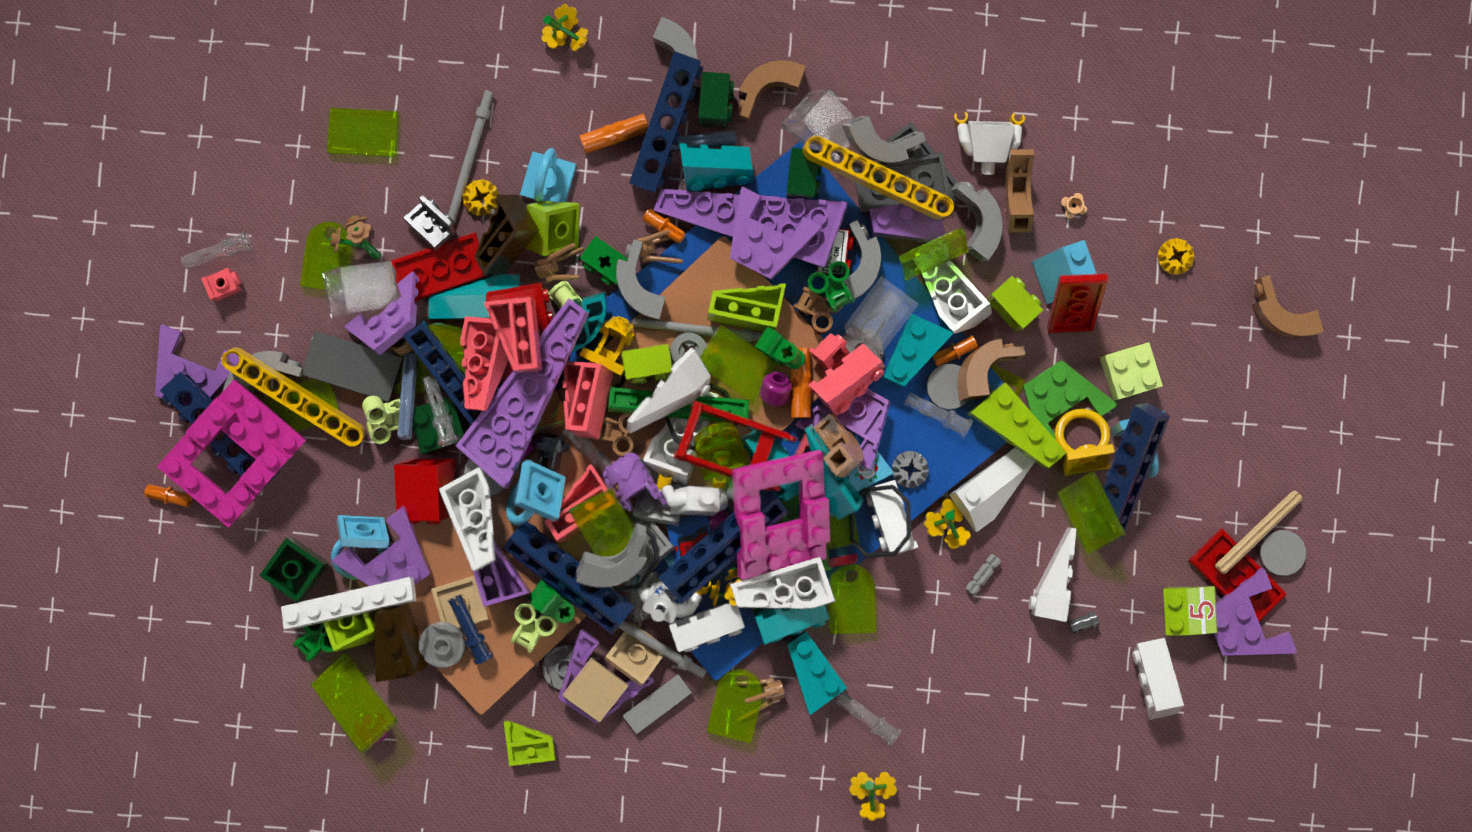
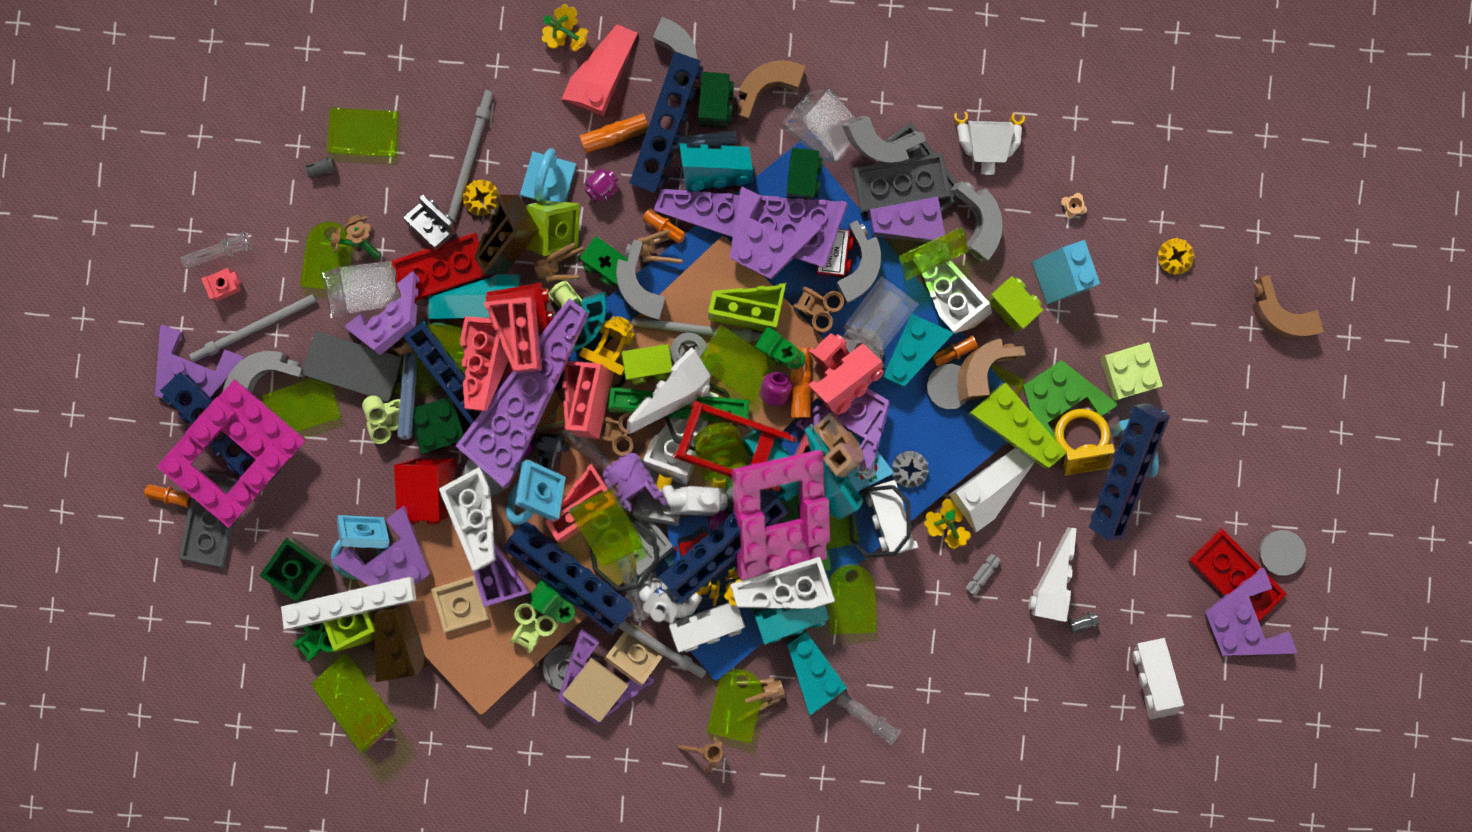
(205, 536): none -> dark grey tile
(213, 347): none -> light grey bar
(282, 396): yellow beam -> none
(321, 167): none -> dark grey pin
(441, 418): clear pin -> none
(442, 644): light grey tile -> none
(474, 639): dark blue pin -> none
(527, 745): lime wing -> none
(598, 76): none -> coral wedge
(601, 185): none -> magenta head
(616, 569): light grey arch -> none
(657, 703): light grey tile -> none
(710, 752): none -> medium nougat plant
(834, 287): green piece -> none
(843, 560): dark red tile -> none
(864, 786): yellow plant -> none
(889, 178): yellow beam -> none
(948, 418): clear pin -> none
(1018, 190): medium nougat arch -> none
(1077, 303): red tile -> none
(1091, 512): clear neon green tile -> none
(1190, 610): lime slope -> none
(1258, 532): tan axle -> none

